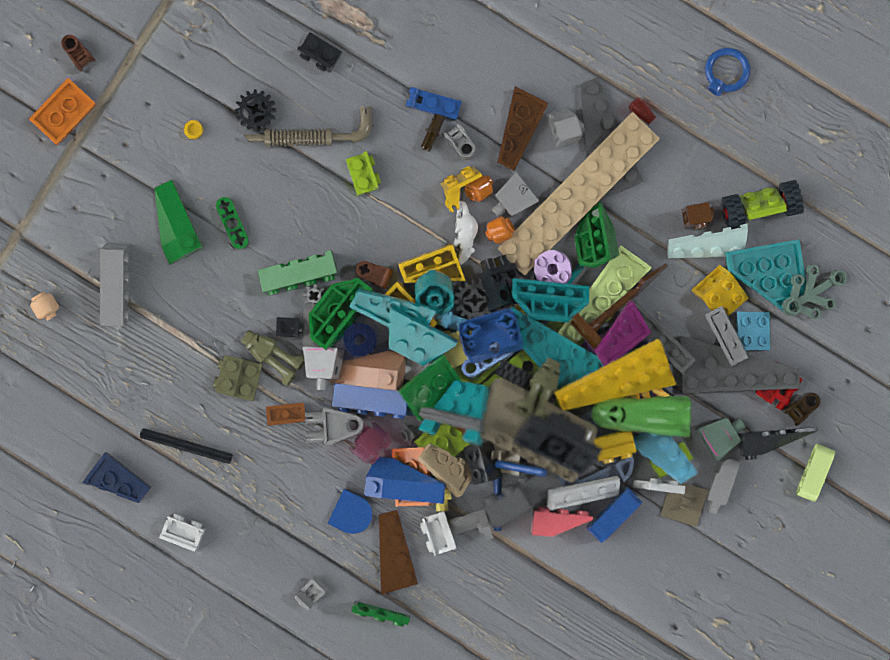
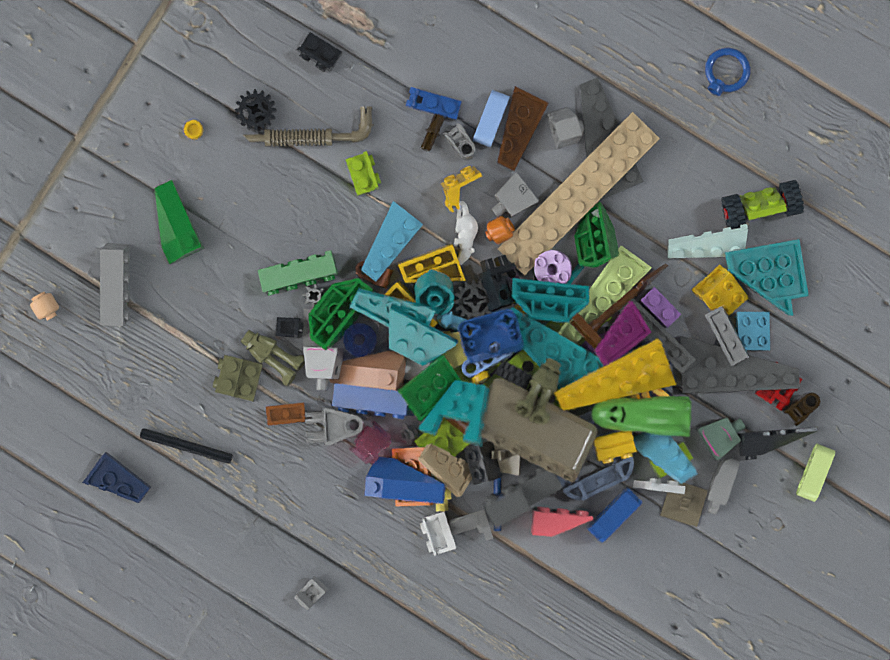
(62, 111): orange plate -> none
(79, 54): copper piece -> none
(182, 532): white hinge -> none
(231, 208): green beam -> none
(351, 513): blue tile -> none
(380, 614): green wing -> none
(391, 239): none -> medium azure wing
(395, 559): reddish brown wing -> none
(452, 419): dark grey axle -> none
(479, 188): orange head -> none
(481, 377): none -> yellow tile
(491, 118): none -> light blue beam
(521, 468): blue bar -> none
(558, 441): black brick -> none
(583, 492): white tile -> none
(642, 110): clear red cone -> none
(659, 307): none -> medium lavender brick
(697, 215): reddish brown brick -> none
(811, 292): sand green plant -> none

